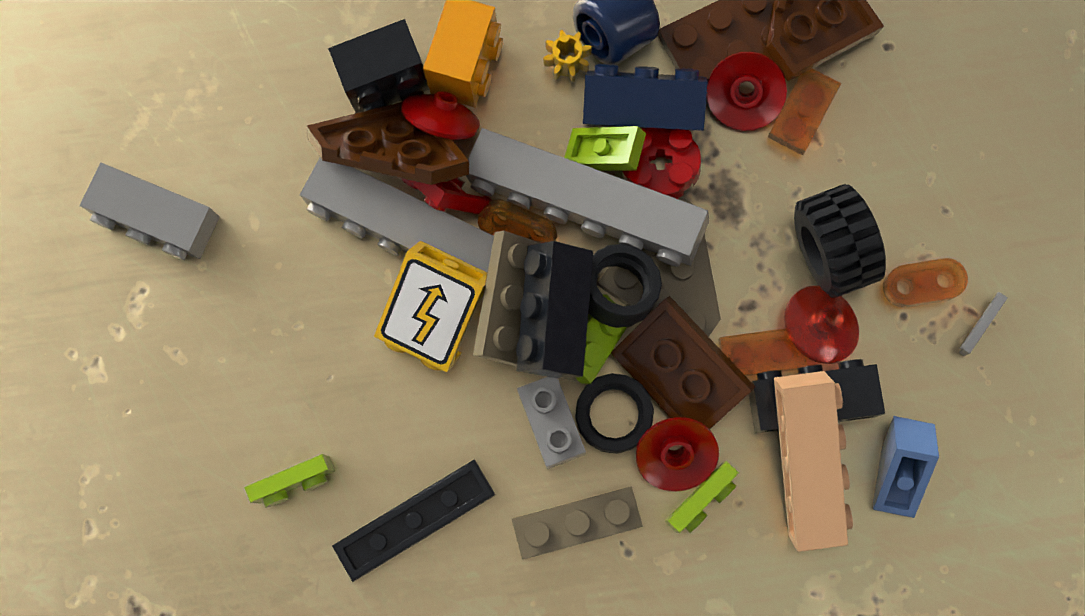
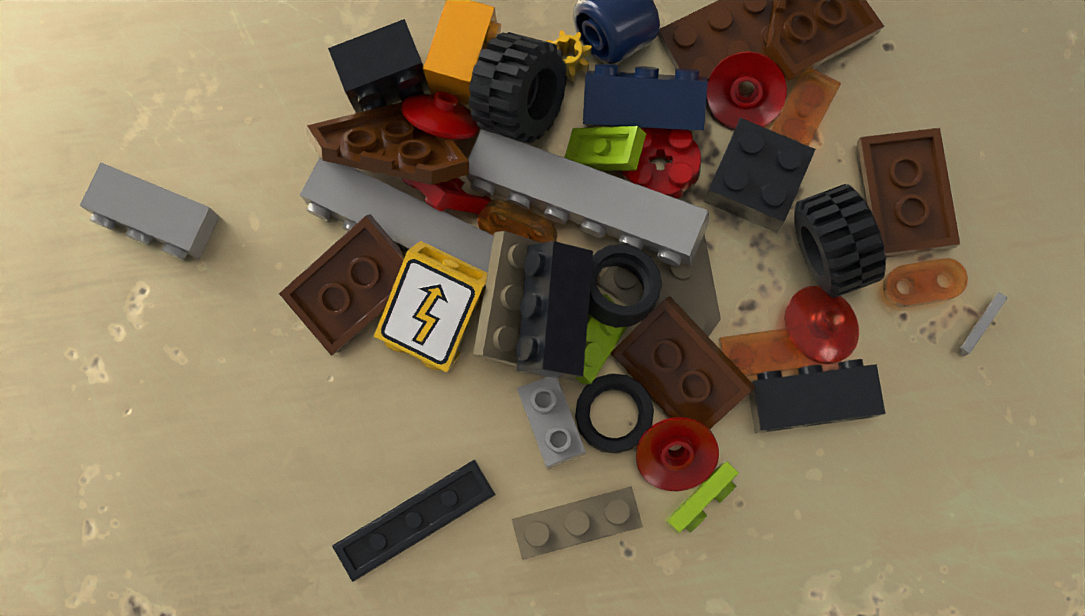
(275, 487): lime plate -> none
(346, 284): none -> reddish brown plate
(517, 87): none -> black tyre
(759, 175): none -> black brick
(812, 460): light nougat brick -> none
(905, 466): medium blue slope -> none
(909, 190): none -> reddish brown plate

